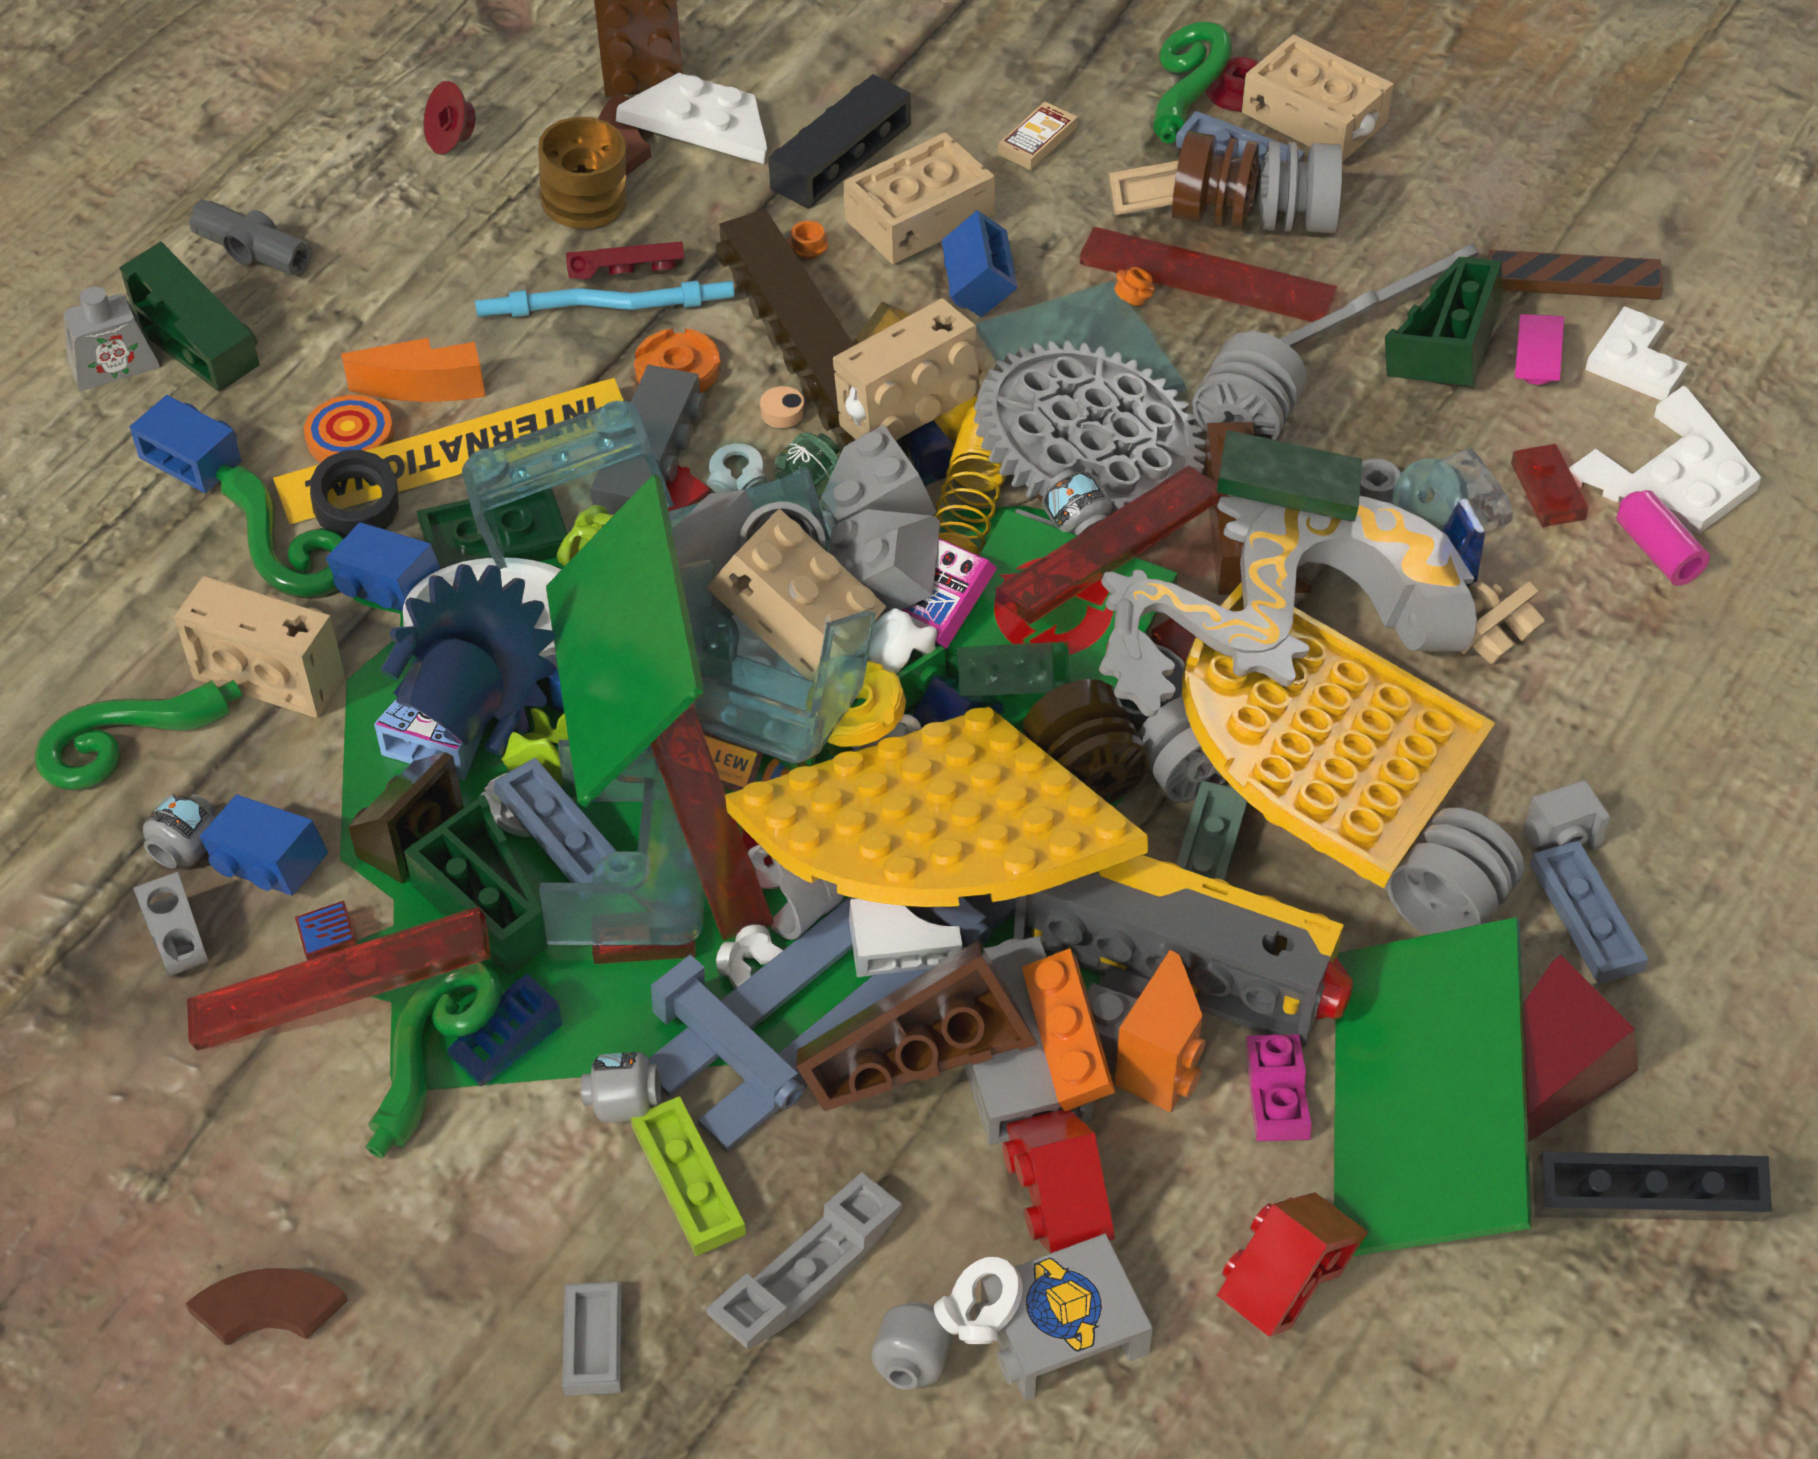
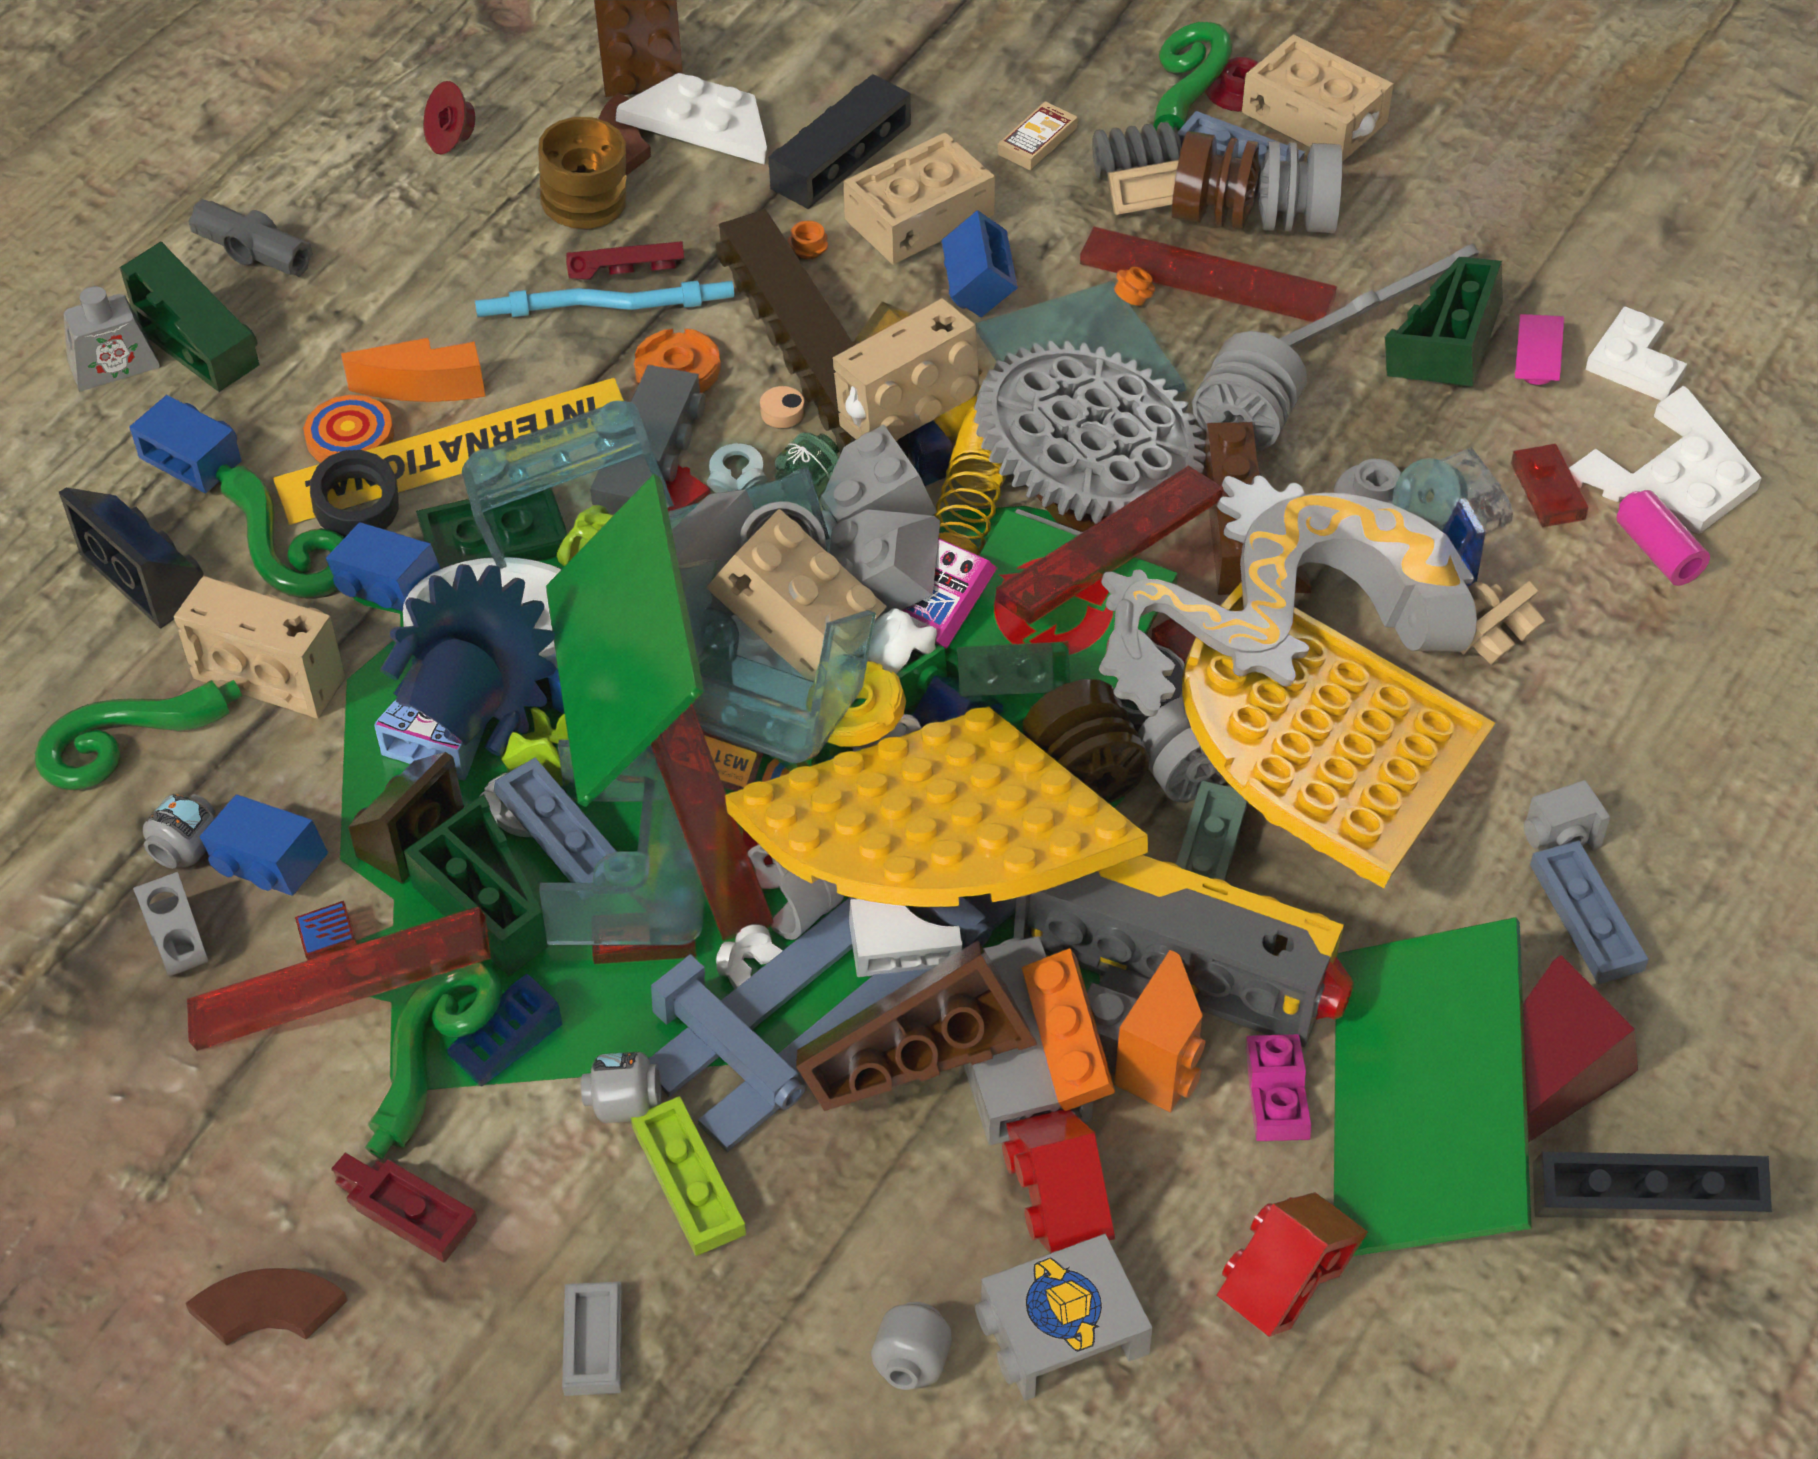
(131, 553): none -> black slope
(405, 1205): none -> dark red hinge
(809, 1267): light grey slope -> none
(954, 1310): white piece -> none
(1076, 501): head -> none
(1134, 147): none -> dark grey piece
(1290, 475): dark green tile -> none
(1456, 872): light grey wheel -> none
(1580, 274): reddish brown tile -> none

